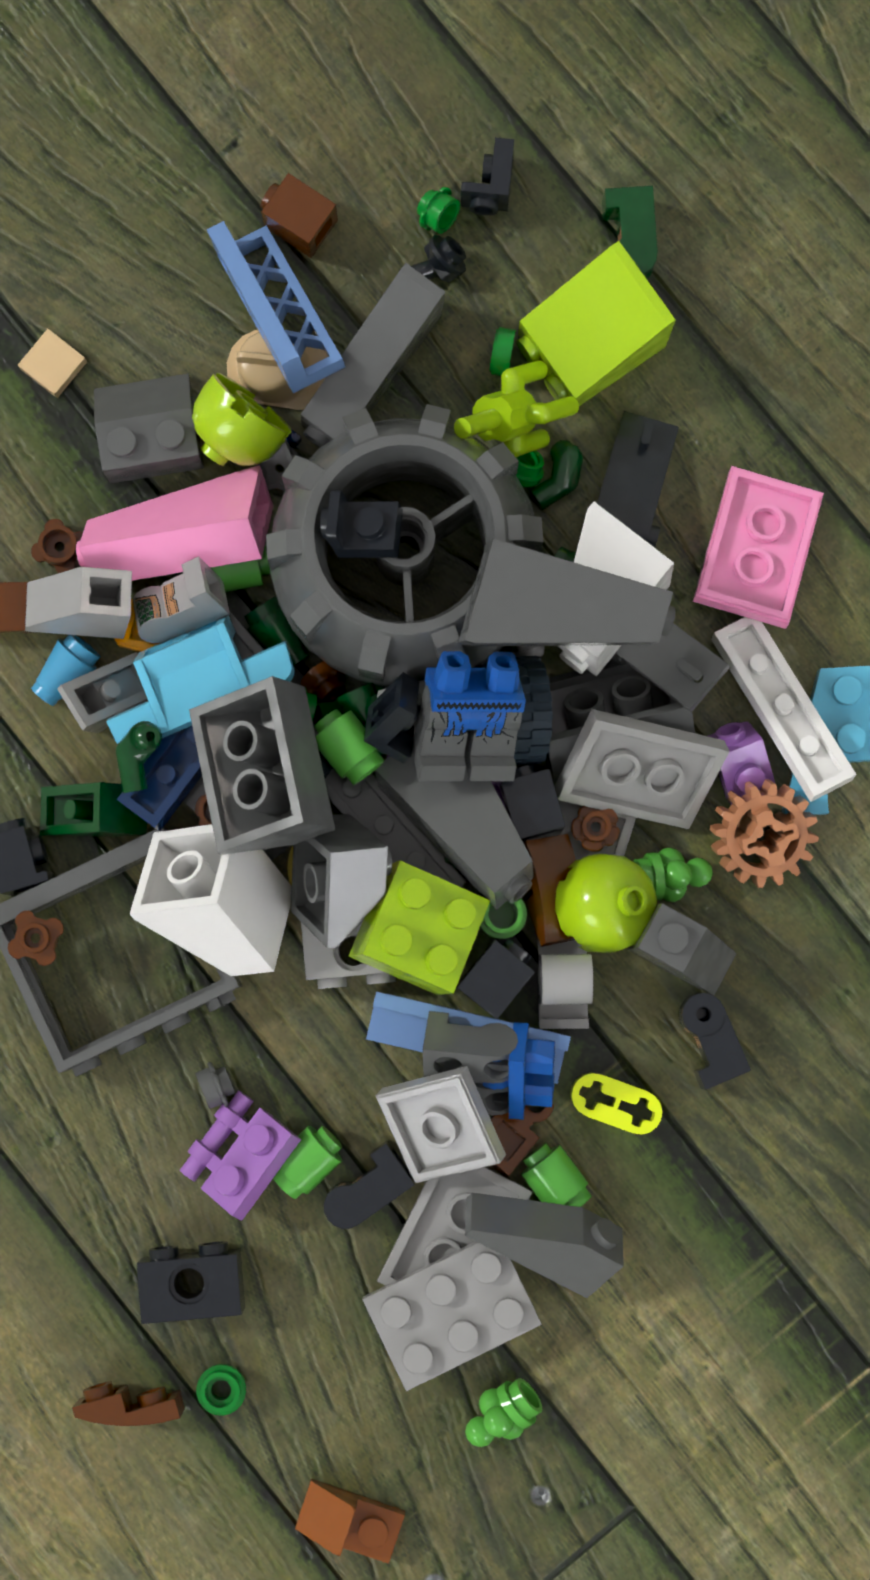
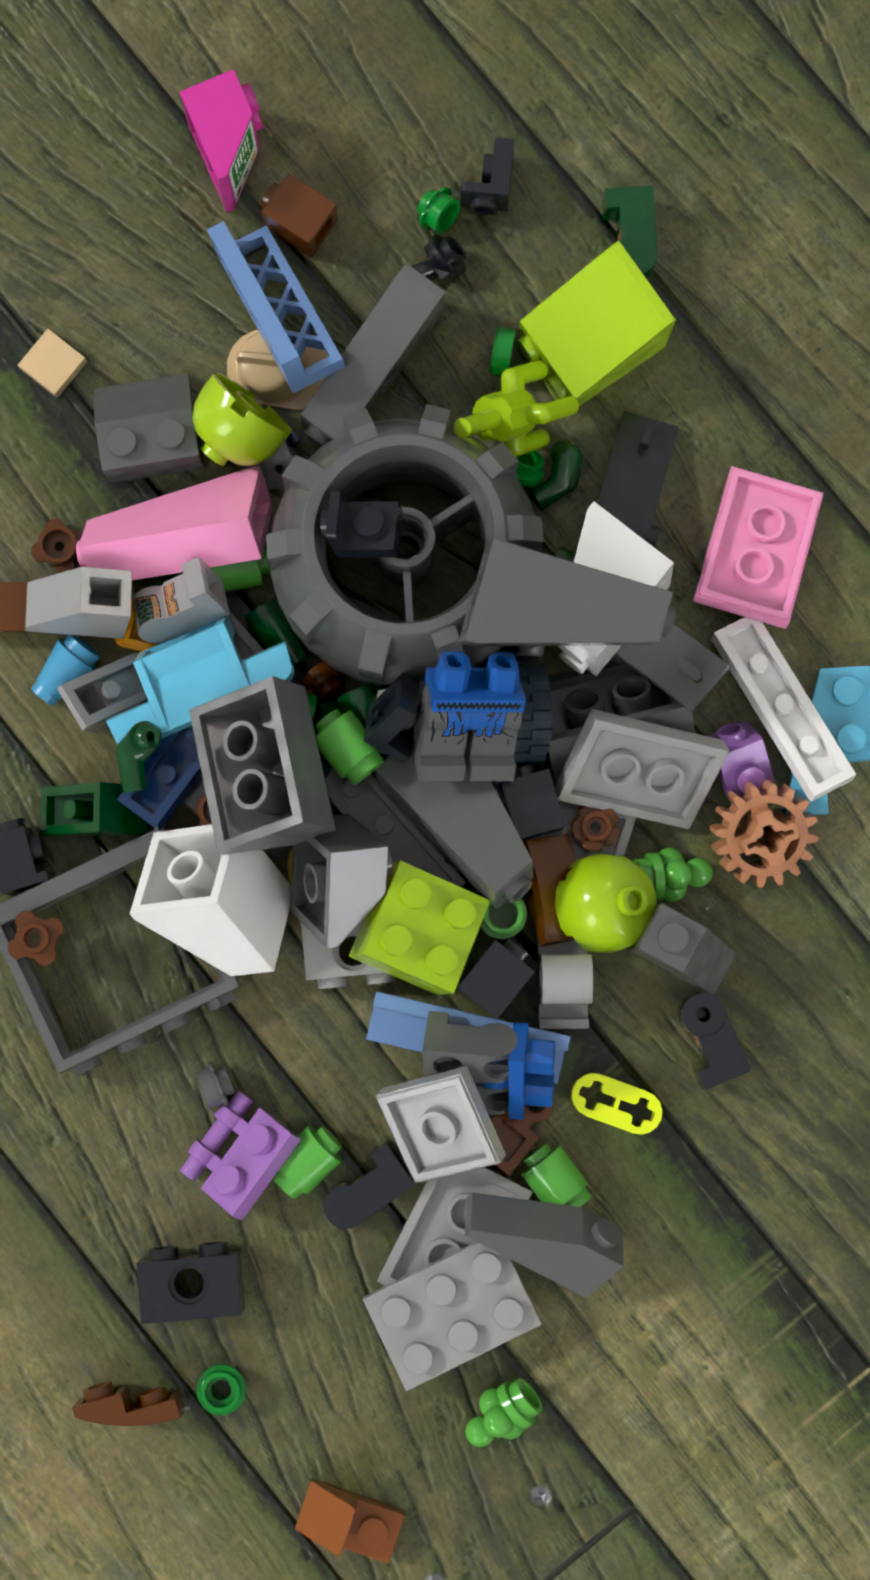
(225, 130): none -> dark pink slope

